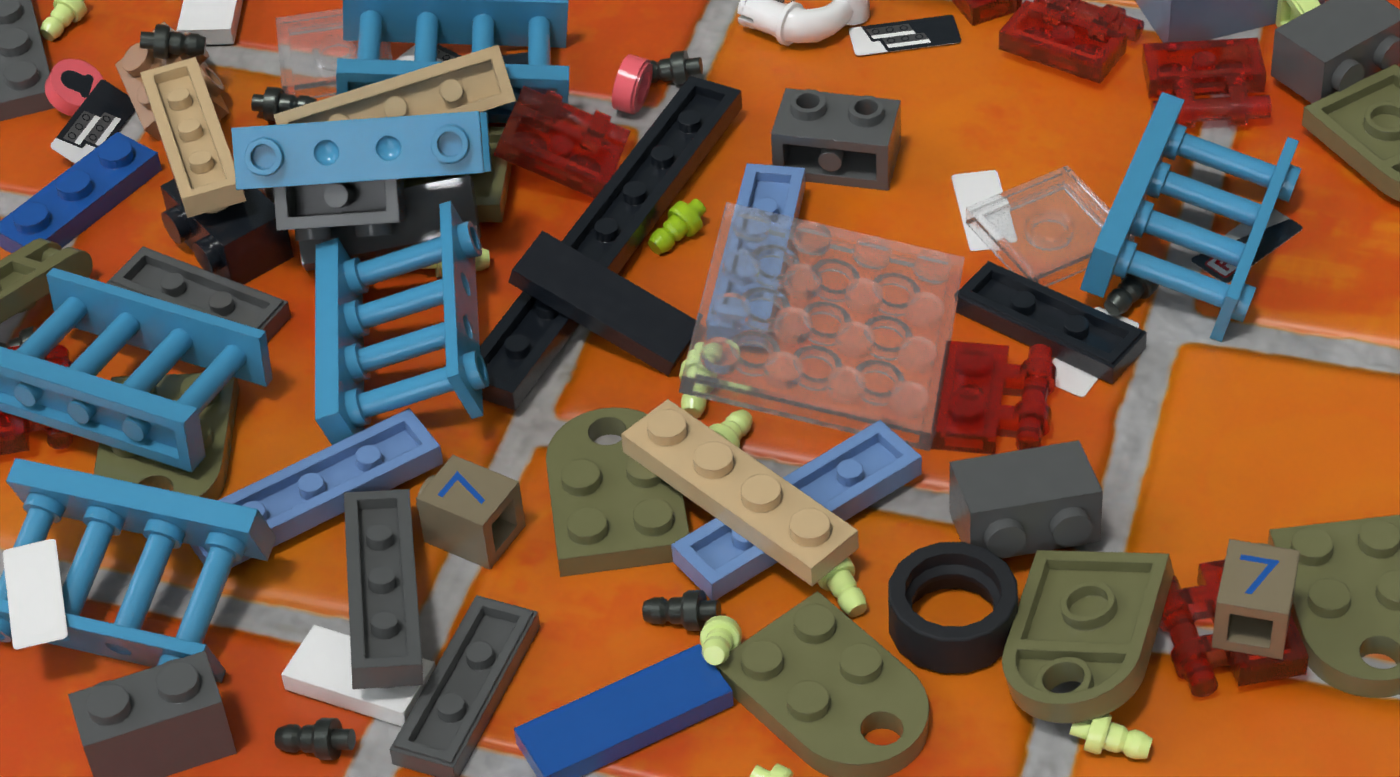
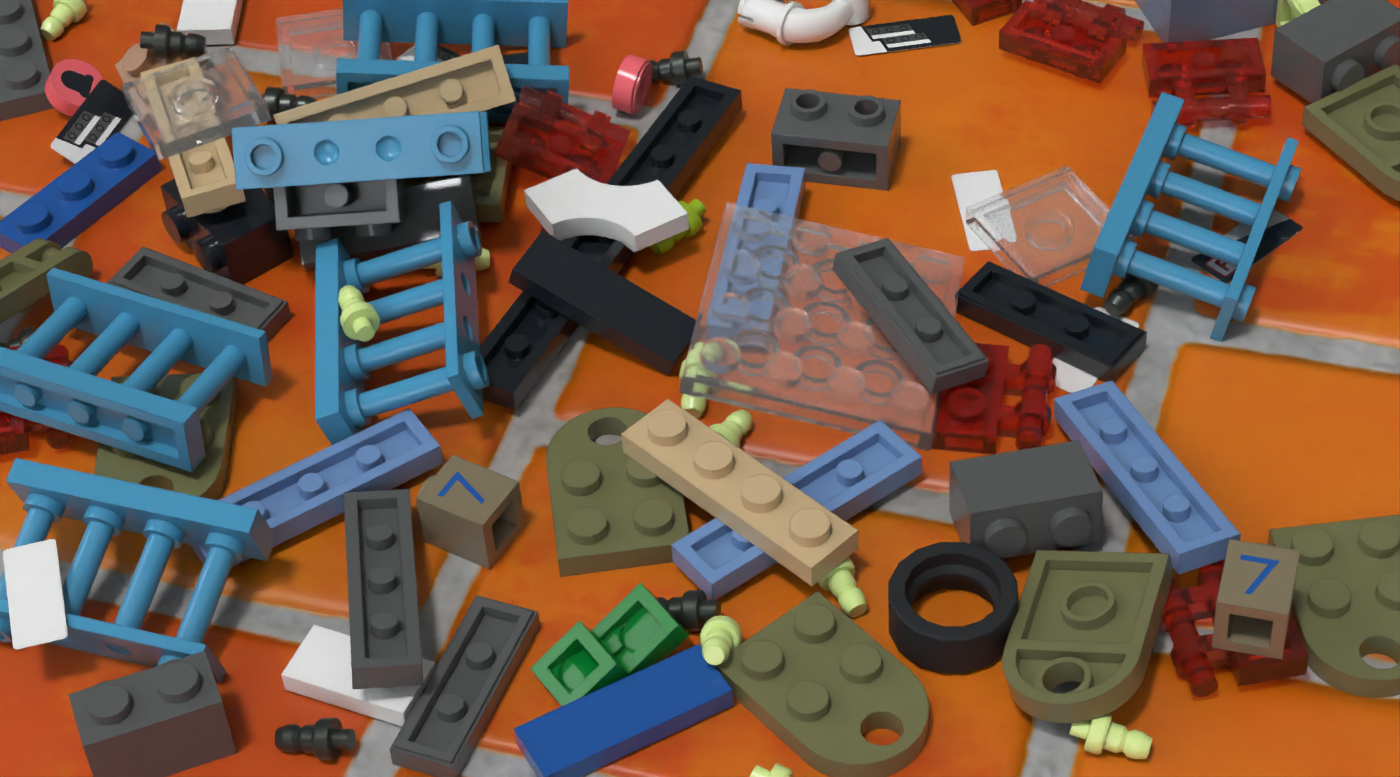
(195, 102): none -> clear tile
(357, 317): none -> yellowish green piece
(624, 642): none -> green slope
(630, 214): none -> white tile
(910, 315): none -> dark grey tile
(1146, 476): none -> medium blue plate

